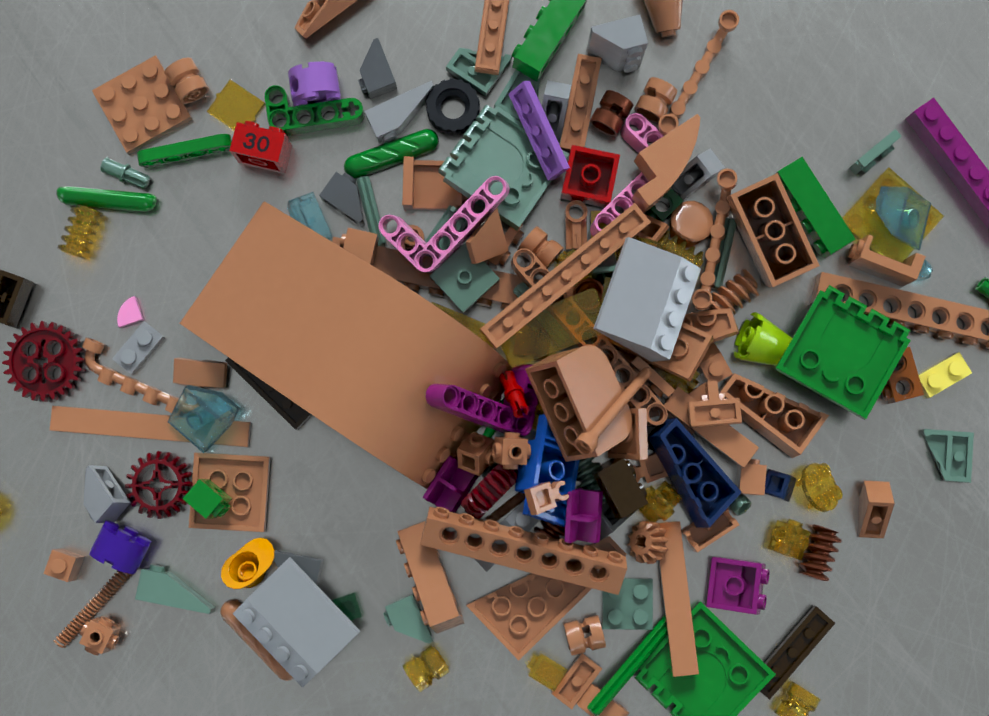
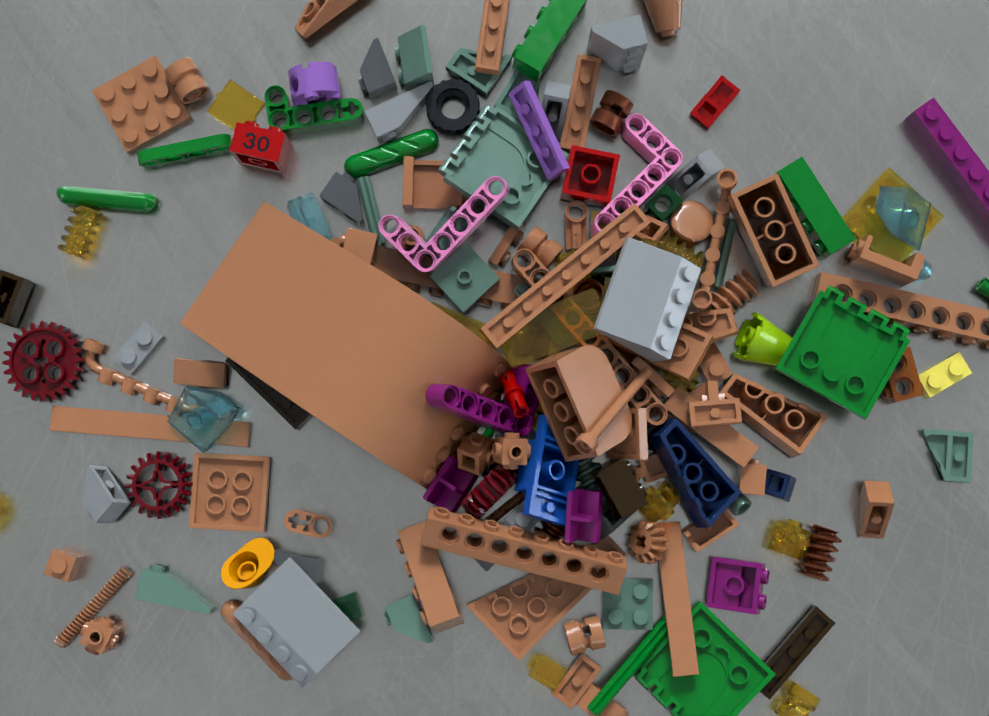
(120, 547): dark purple brick -> none
(125, 173): sand green axle -> none
(129, 313): bright pink tile -> none
(208, 499): green brick -> none
(301, 528): none -> nougat beam
(414, 58): none -> sand green slope
(426, 668): clear yellow wheel -> none
(487, 240): nougat slope -> none
(543, 496): nougat plate -> none
(656, 98): nougat wheel -> none
(664, 162): nougat slope -> none
(715, 101): none -> red slope
(727, 22): nougat bar -> none
(819, 487): clear yellow plate -> none
(883, 148): sand green plate -> none

